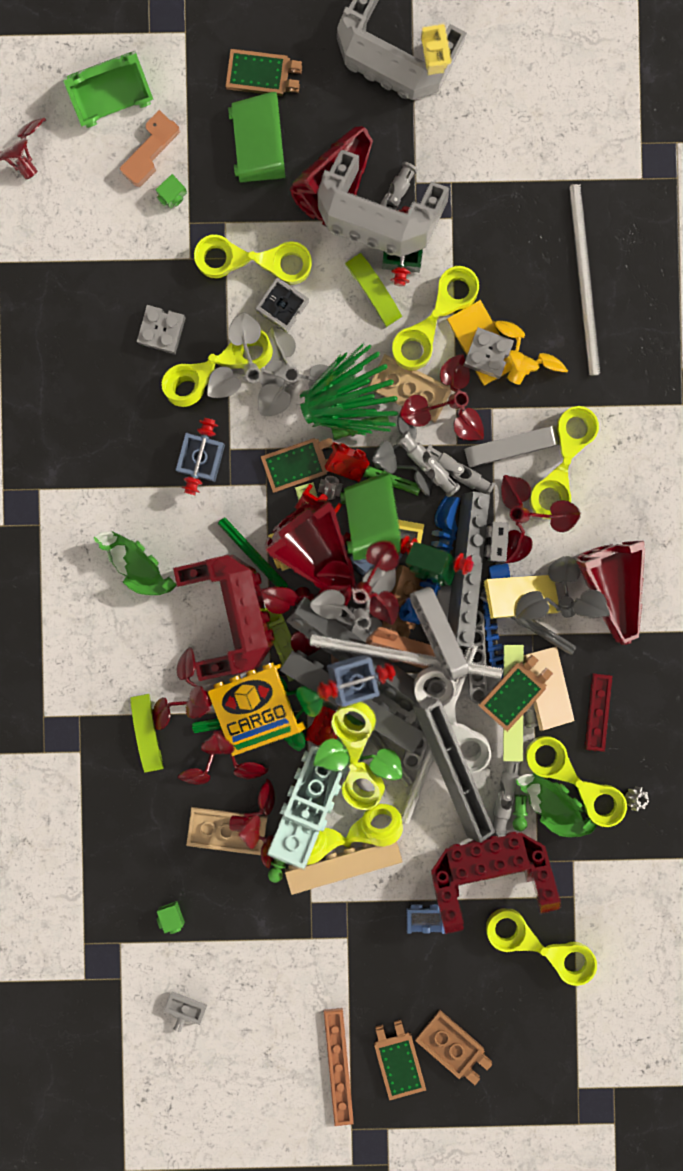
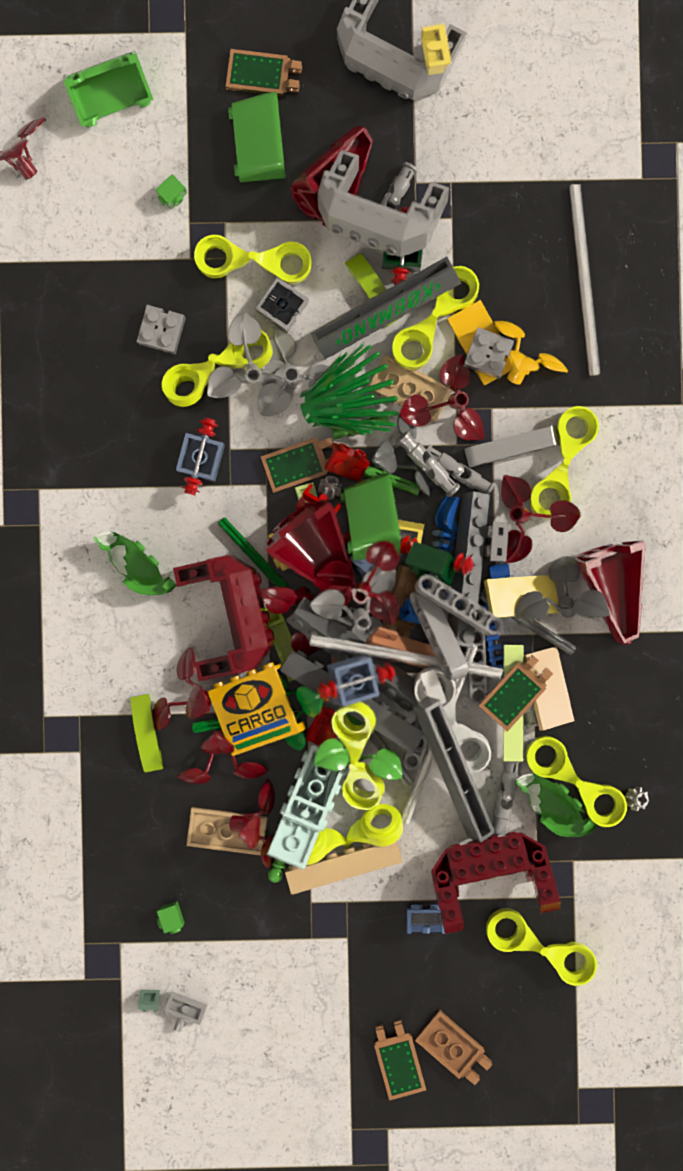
(140, 165): nougat piece -> none
(149, 1000): none -> sand green tile
(338, 1067): nougat tile -> none
(386, 308): none -> dark grey brick
(433, 685): none -> white sticker
(468, 605): none -> light grey beam
(520, 822): bright green pin -> none
(598, 712): dark red tile -> none

